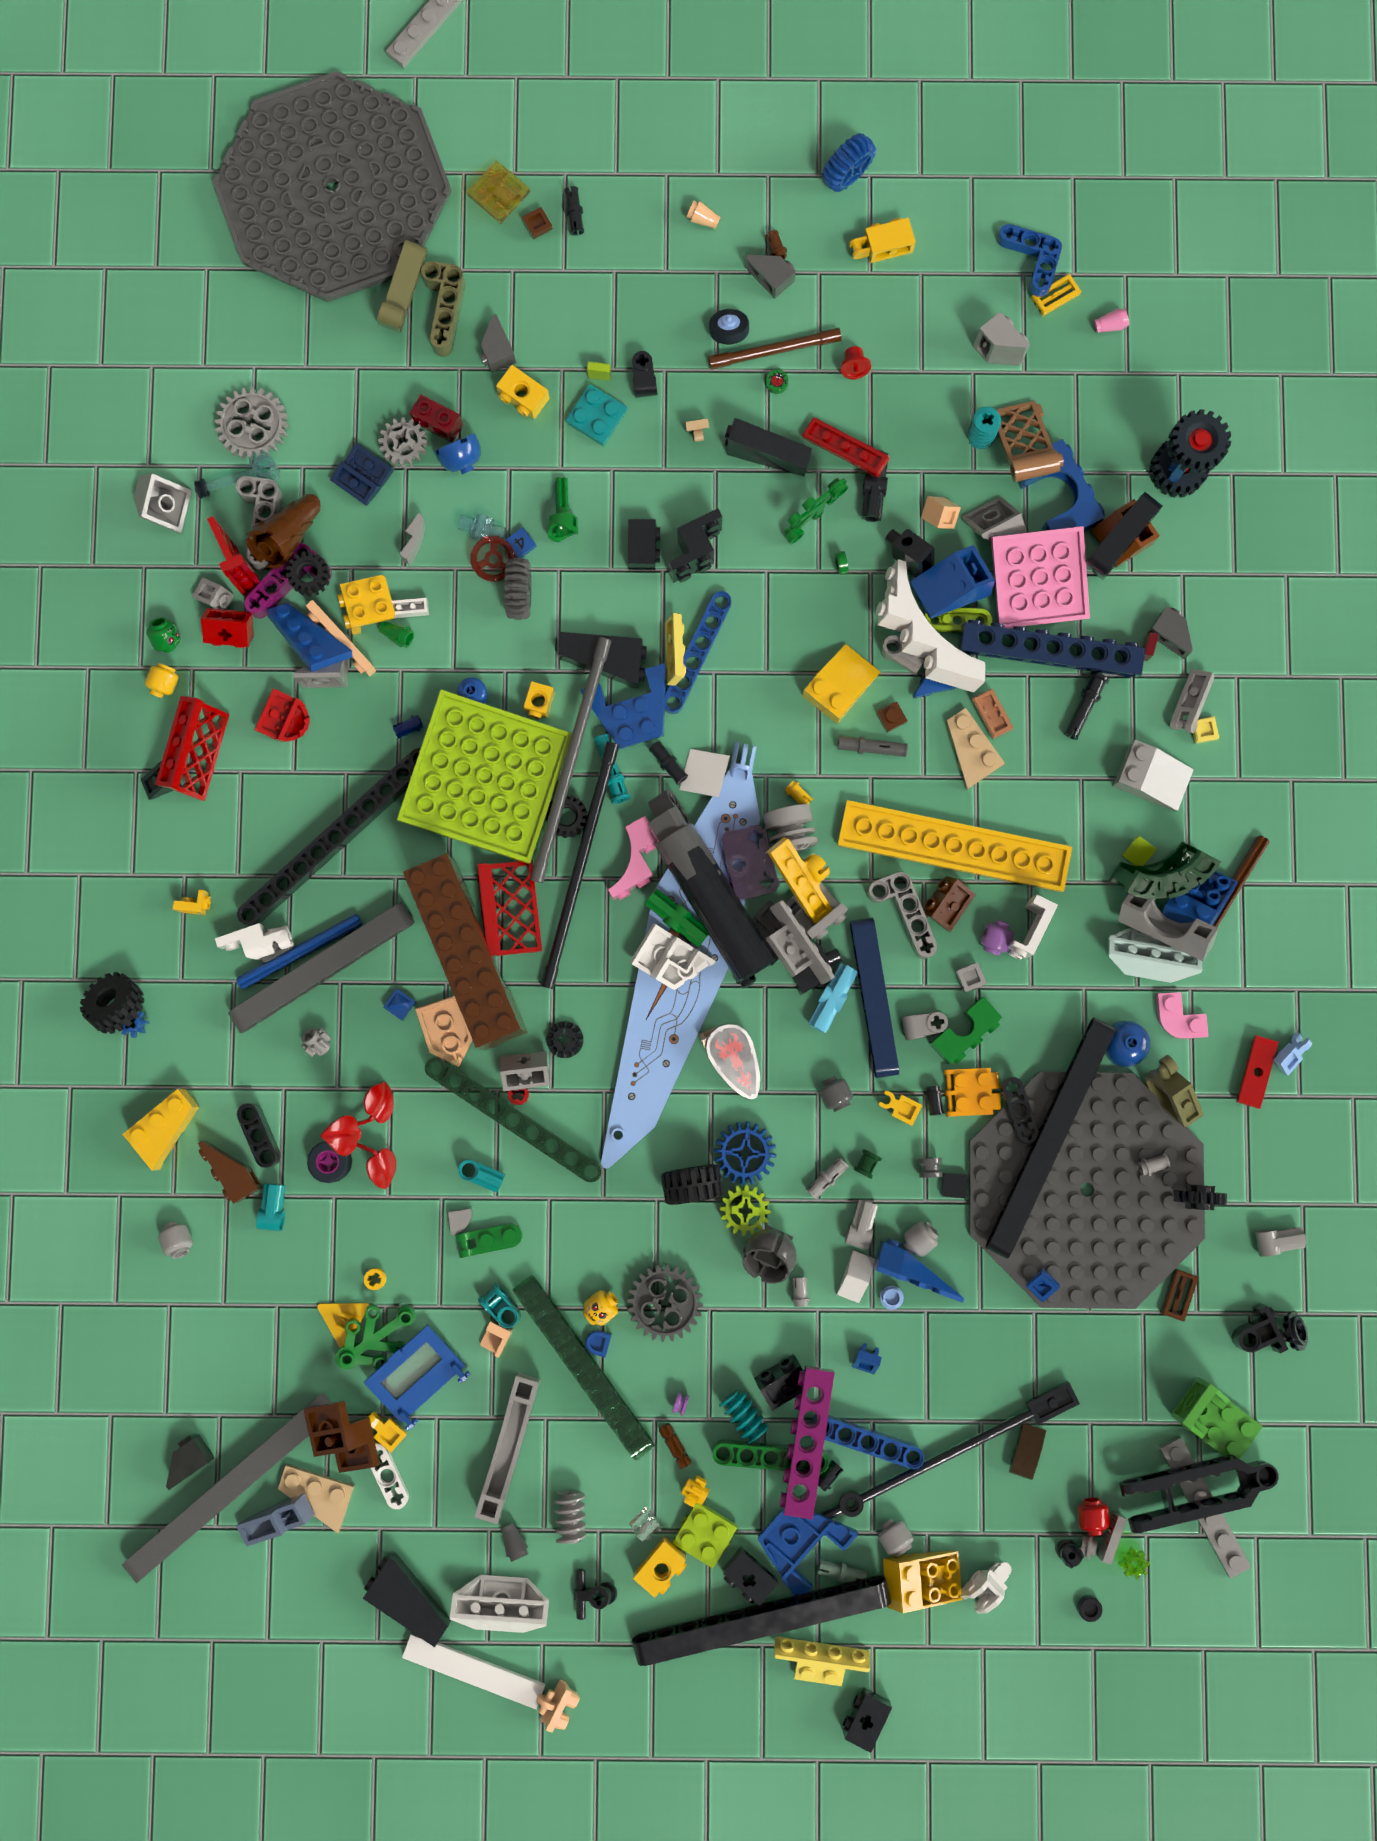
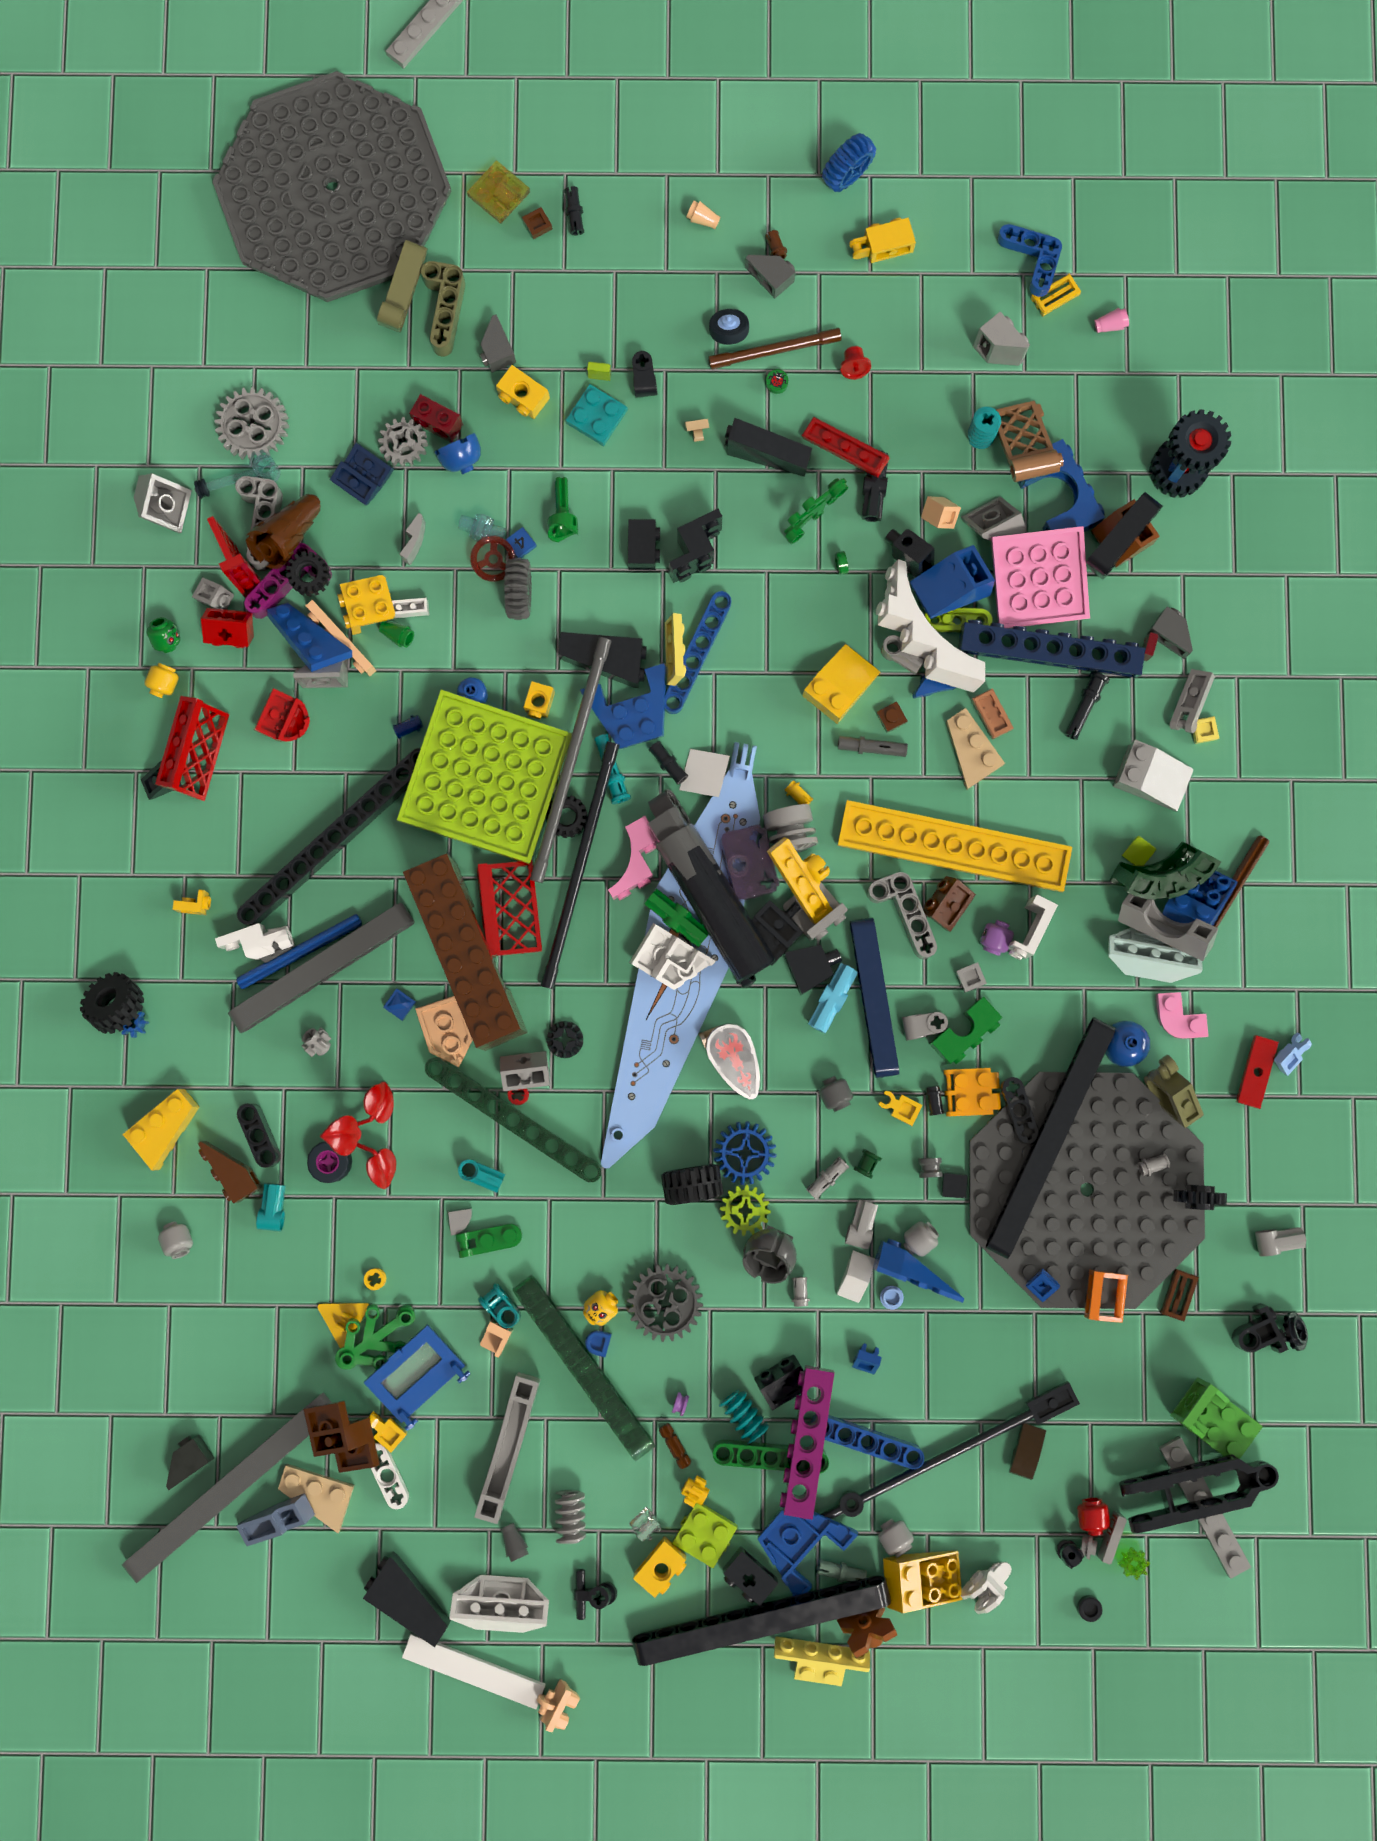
(795, 947): light grey bracket -> none
(829, 1476): black pin -> none
(866, 1733): black brick -> none
(867, 1630): none -> dark orange plant
(1094, 1293): none -> orange tile

